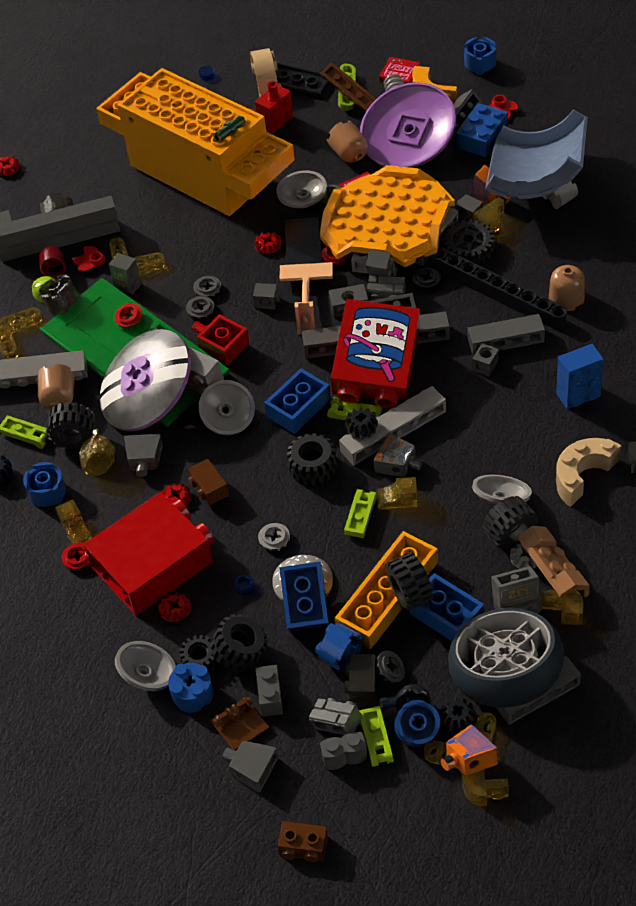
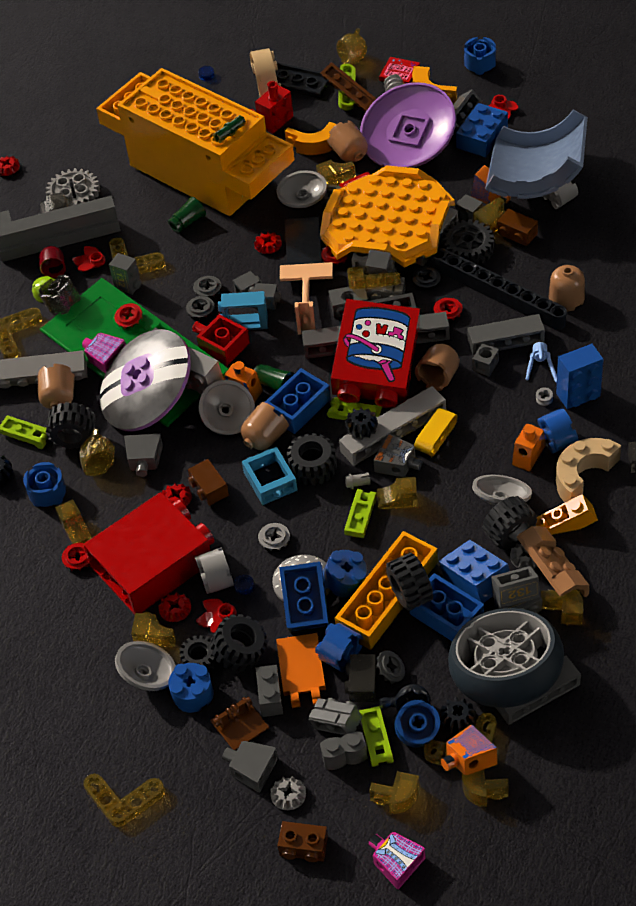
(85, 185): none -> light grey gear
(102, 350): none -> dark pink torso
(117, 805): none -> clear yellow beam
(149, 630): none -> clear yellow arch
(186, 215): none -> dark green plant
(214, 570): none -> light grey brick
(215, 613): none -> red plate
(245, 299): none -> dark azure window
(246, 282): none -> dark grey brick
(246, 377): none -> orange torso
(263, 427): none -> medium nougat cylinder
(269, 491): none -> dark azure window
(272, 377): none -> dark green plant
(294, 799): none -> light grey gear
(300, 667): none -> orange tile
(310, 143): none -> light orange arch
(336, 172): none -> clear yellow arch
(344, 572): none -> blue brick
(351, 48): none -> clear yellow helmet
(357, 480): none -> light grey pin
(358, 280): none -> clear yellow beam
(396, 857): none -> torso
(400, 796): none -> clear yellow brick
(435, 431): none -> yellow beam
(437, 366): none -> medium nougat cylinder
(450, 303): none -> red gear
(471, 570): none -> blue brick
(517, 227): none -> reddish brown brick
(529, 440): none -> orange torso
(540, 354): none -> light blue plant
(540, 393): none -> light grey bush
(558, 430): none -> blue brick
(568, 516): none -> light orange slope

